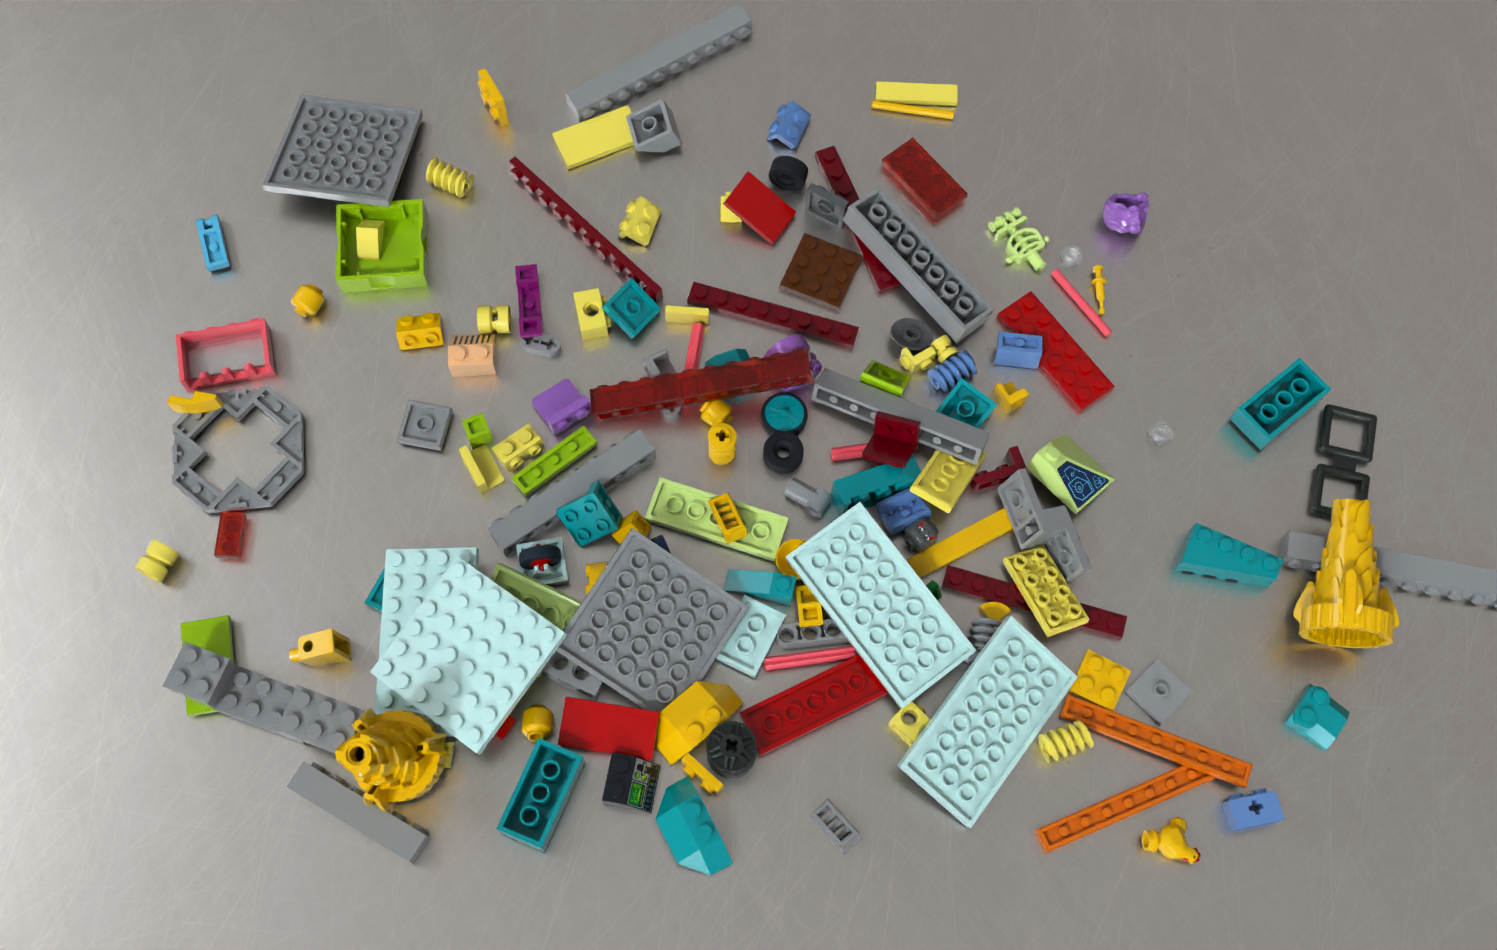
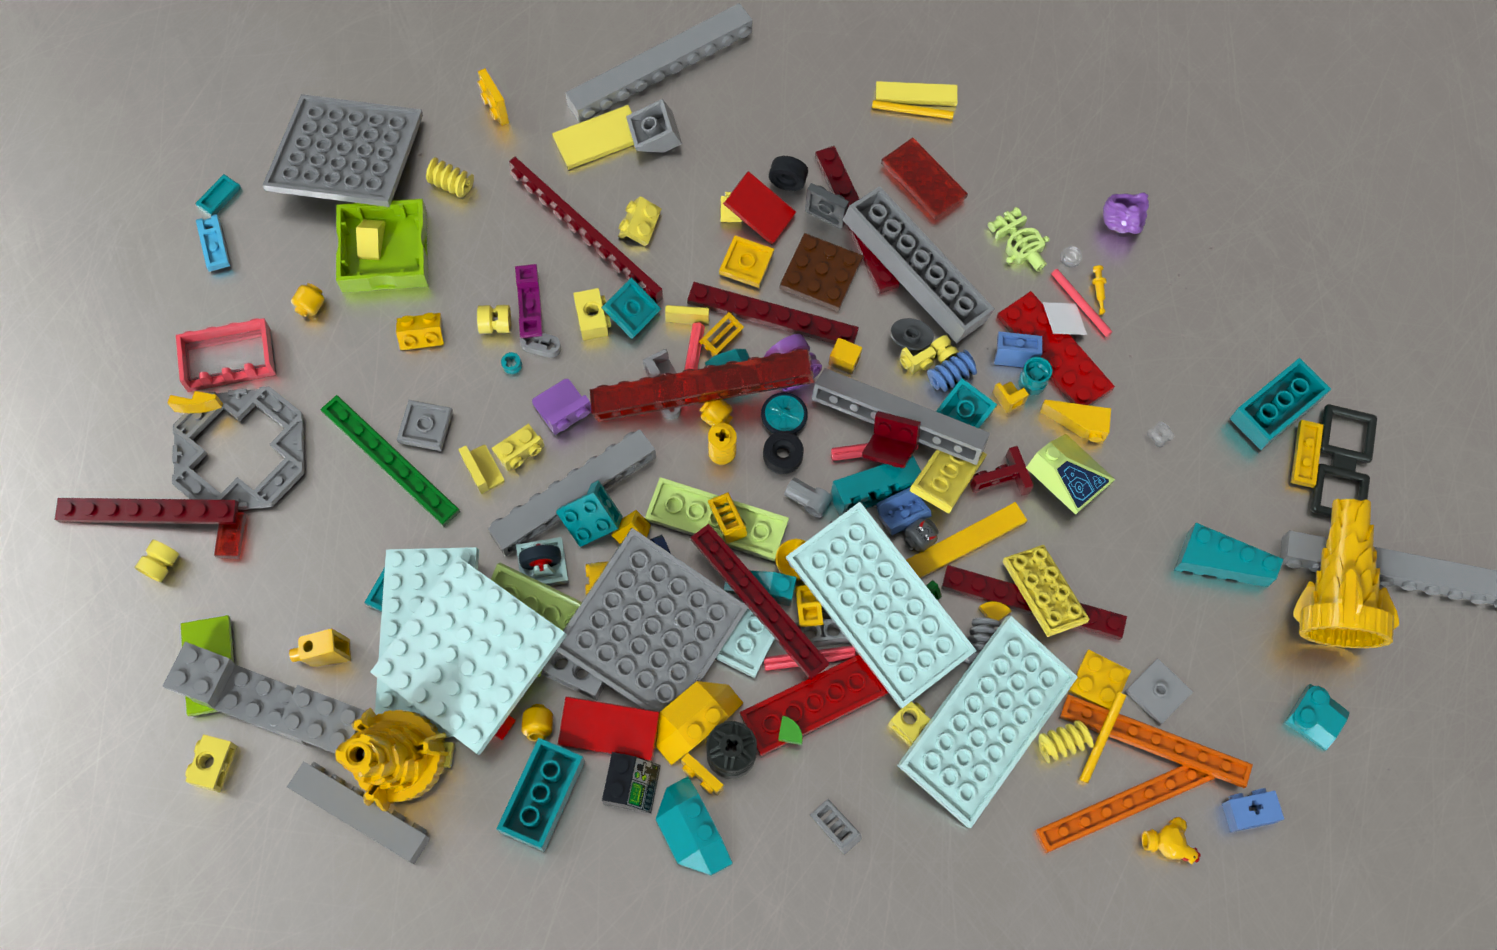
(147, 510): none -> dark red plate
(214, 776): none -> light yellow brick
(218, 195): none -> teal tile
(390, 460): none -> green tile
(472, 355): light nougat slope -> none
(477, 431): lime panel -> none
(513, 369): none -> teal bush
(554, 461): lime plate -> none
(709, 345): none -> yellow tile
(746, 261): none -> yellow plate
(760, 602): none -> dark red plate
(789, 124): medium blue bracket -> none
(790, 731): none -> bright green tile
(845, 355): none -> yellow panel
(885, 378): lime slope -> none
(1035, 375): none -> teal wheel
(1043, 526): light grey bracket -> none
(1064, 318): none -> white sticker
(1083, 420): none -> yellow slope
(1103, 737): none -> yellow bar
(1307, 453): none -> yellow plate

